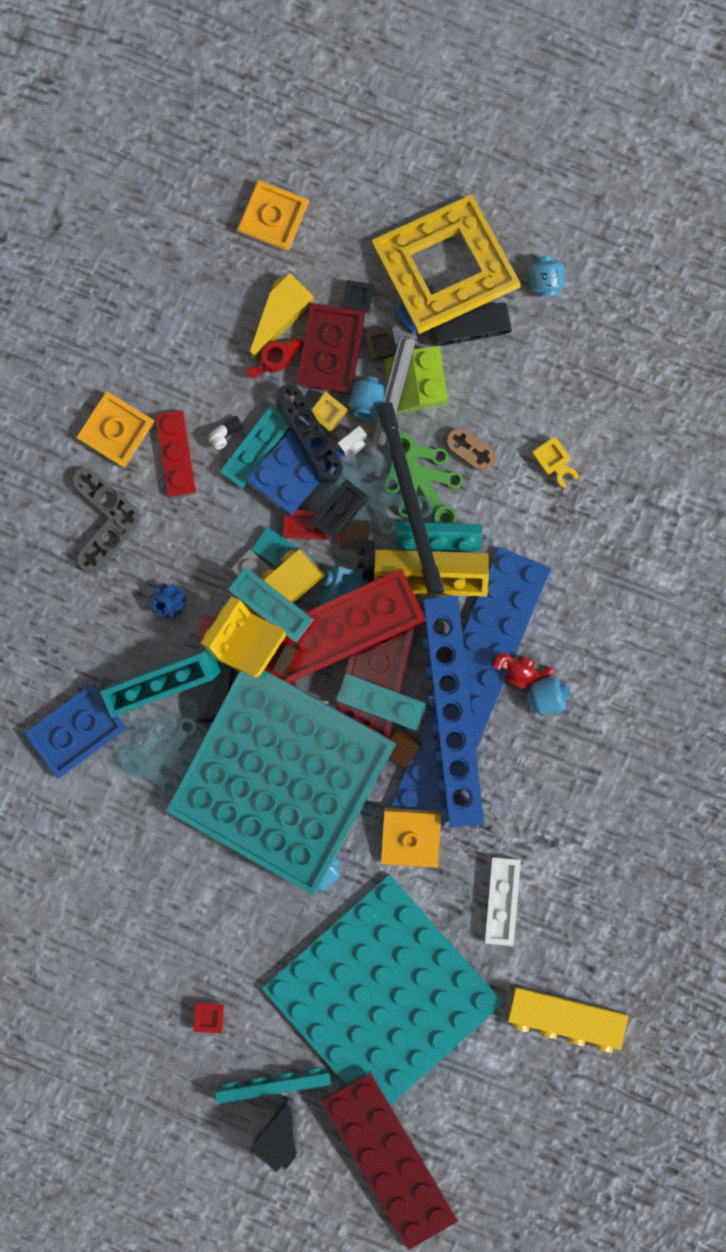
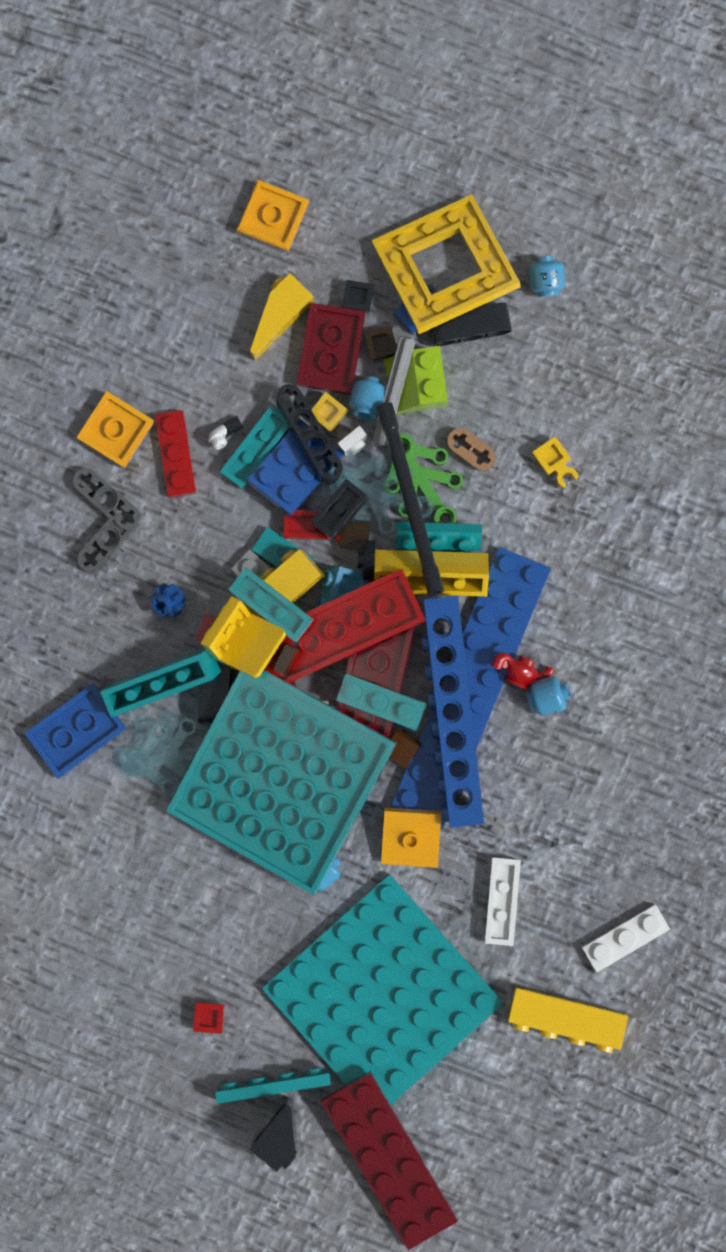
(275, 357): red piece -> none
(625, 938): none -> white plate

